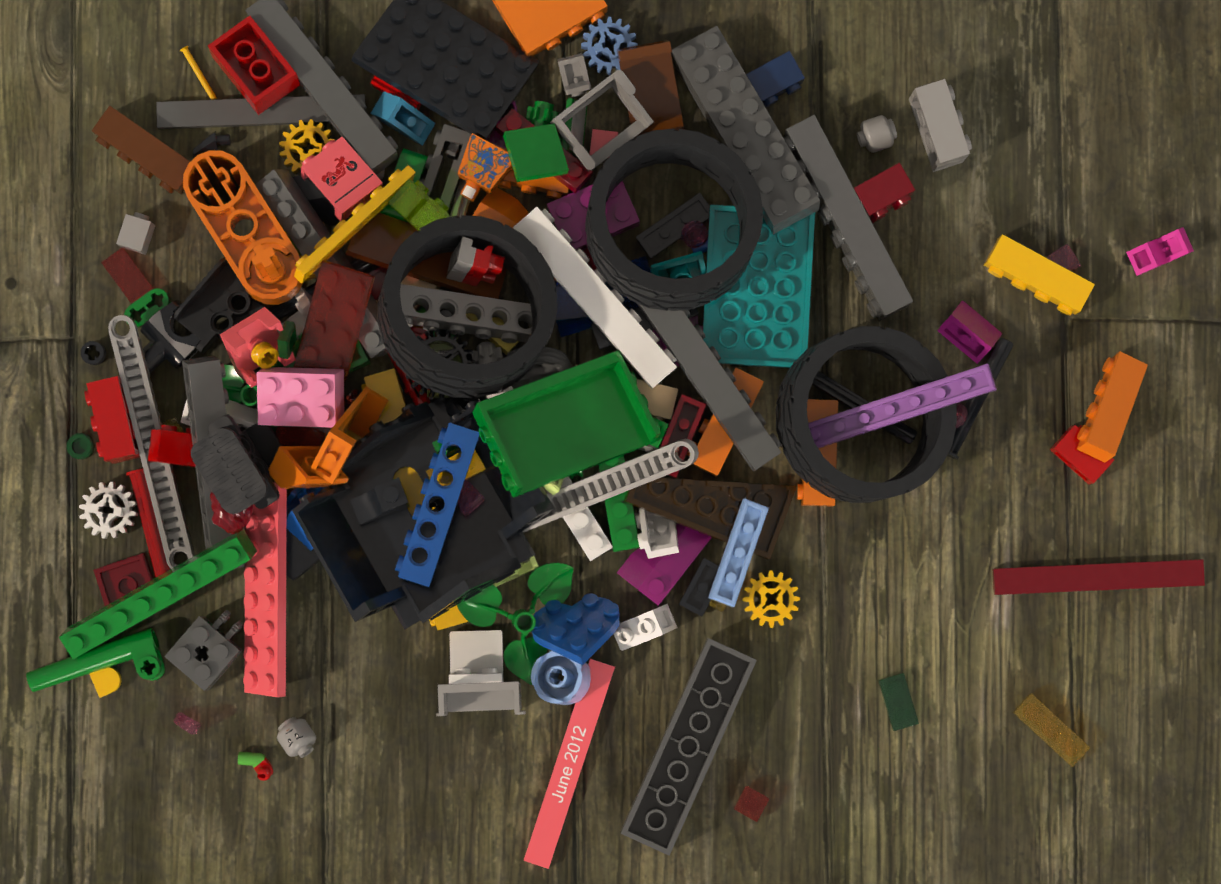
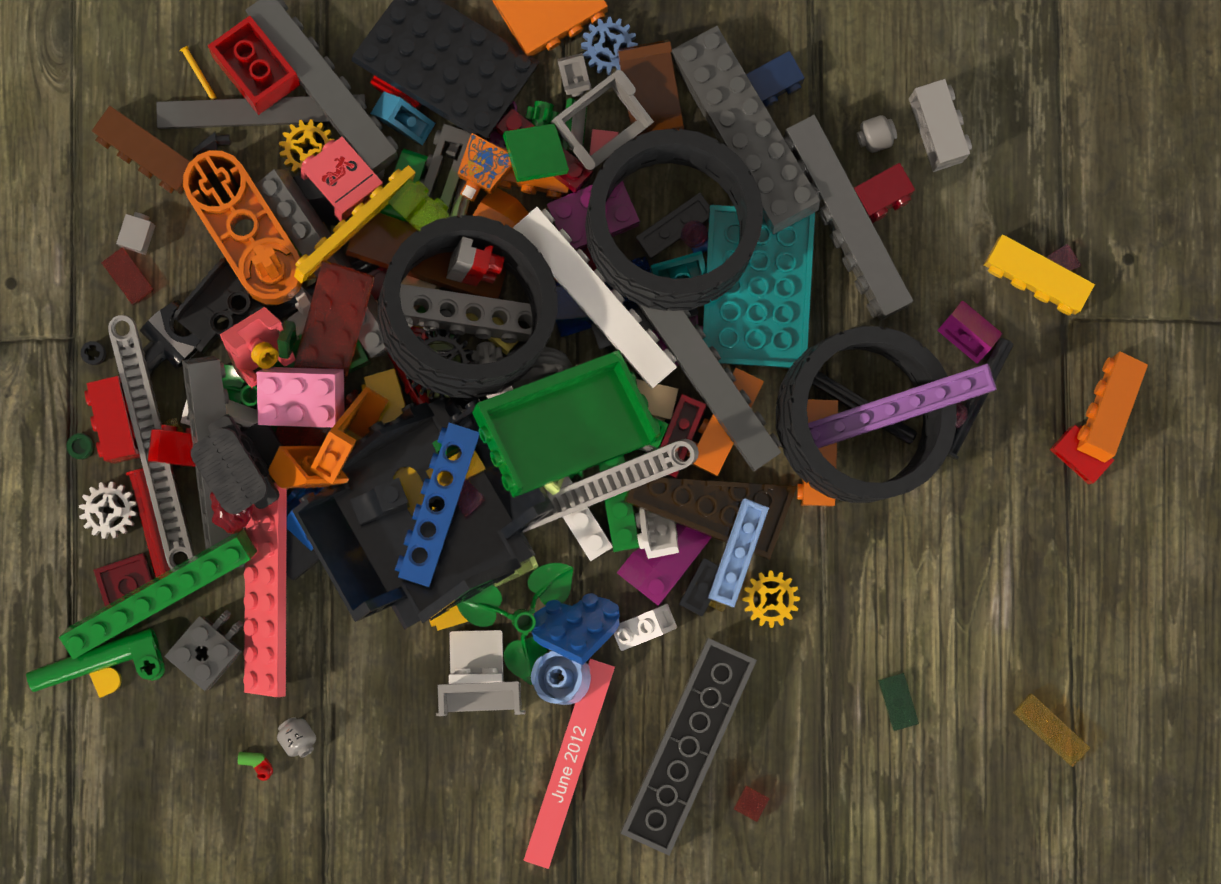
(143, 303): green beam -> none
(186, 723): clear pink tile -> none
(1098, 577): dark red tile -> none
(1160, 251): dark pink slope -> none

